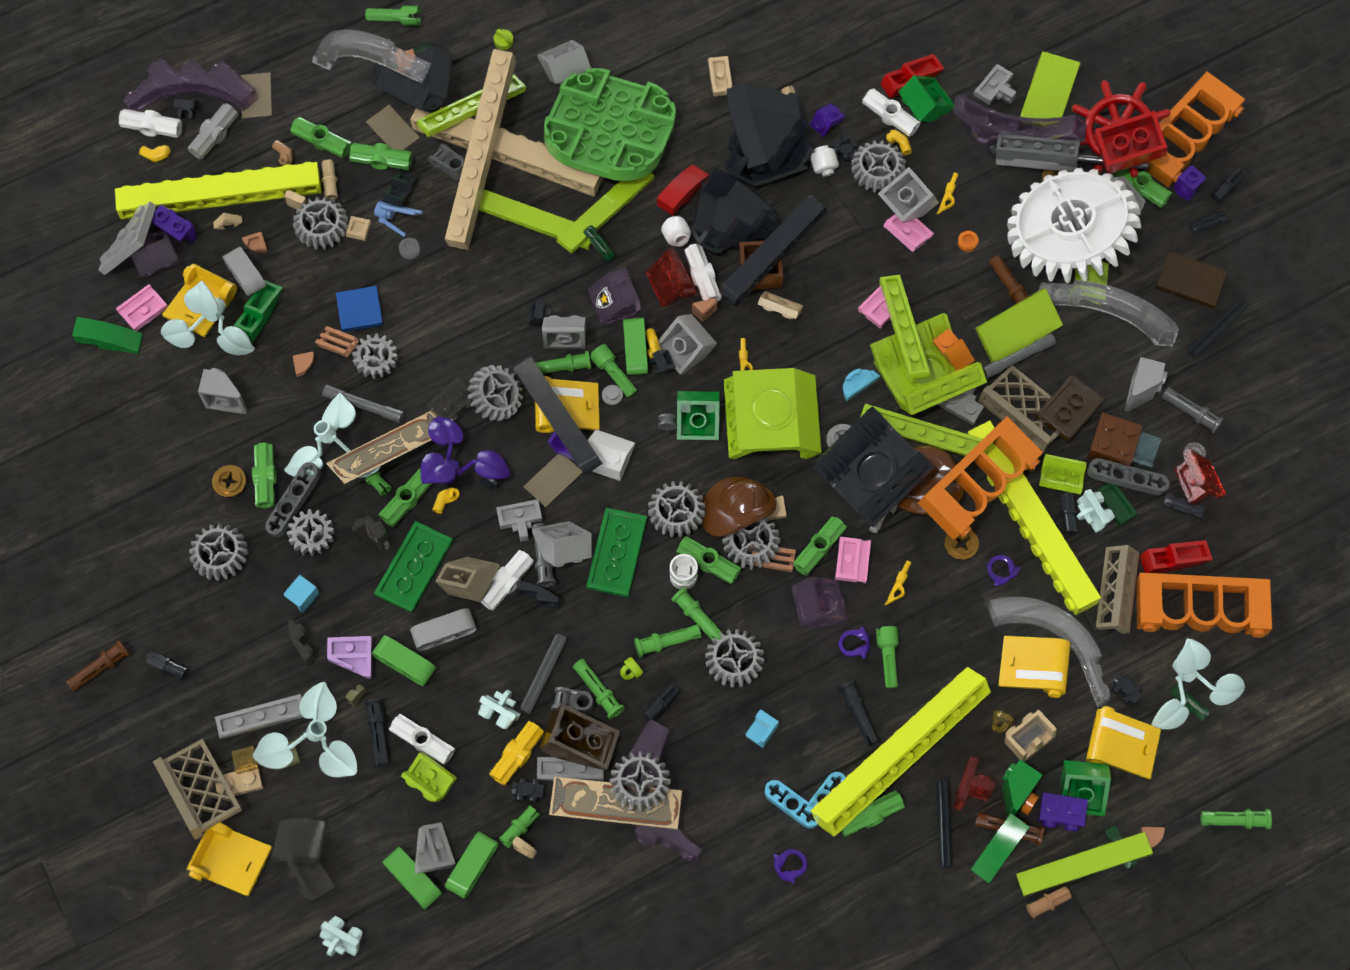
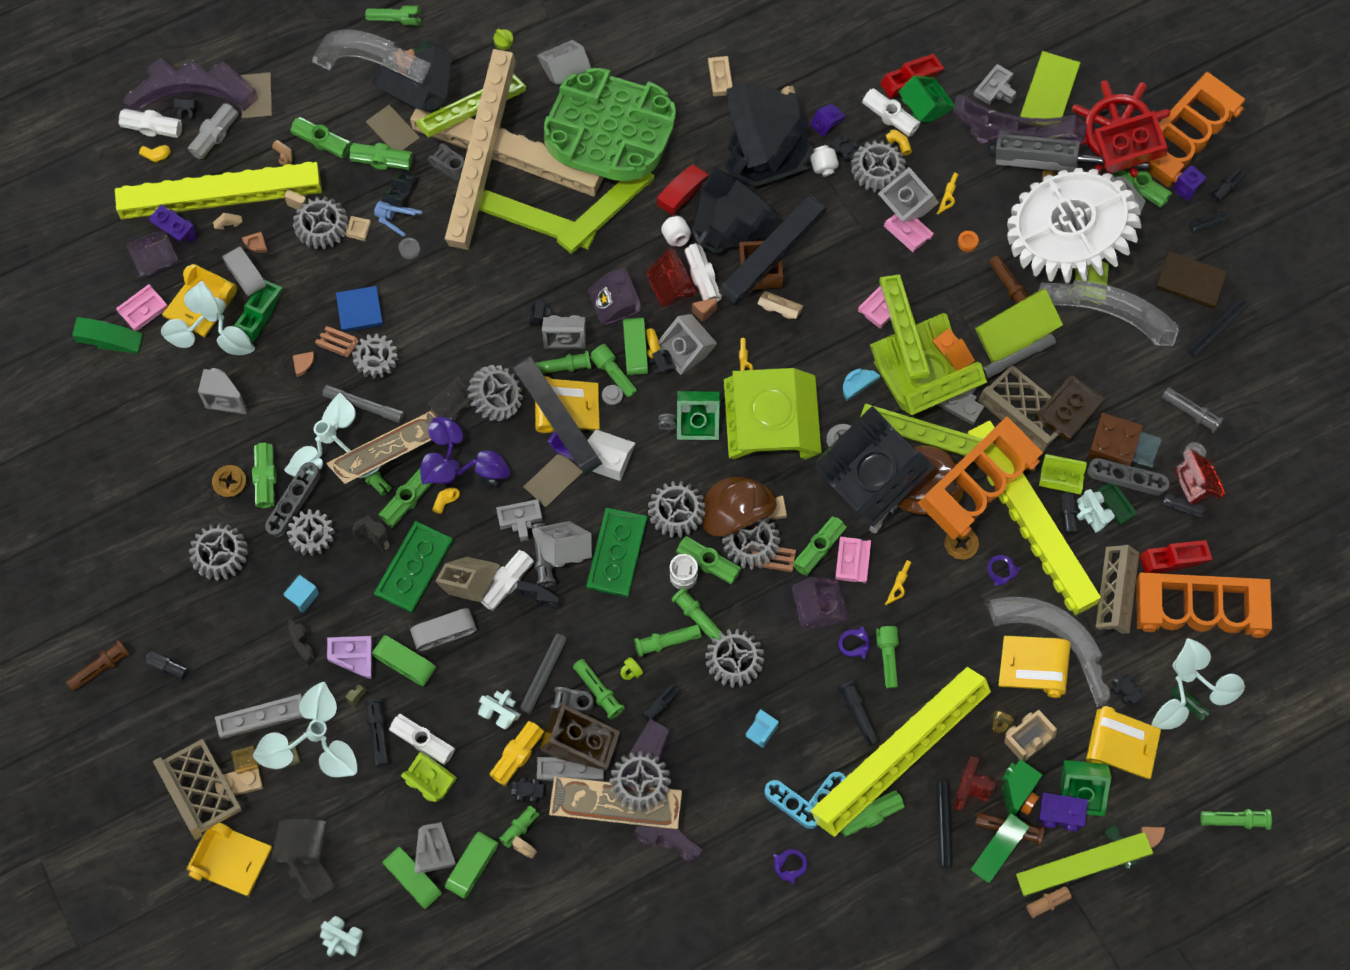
(129, 238): light grey plate -> none
(329, 179): tan axle -> none
(599, 243): dark green axle -> none
(1145, 382): light grey slope -> none

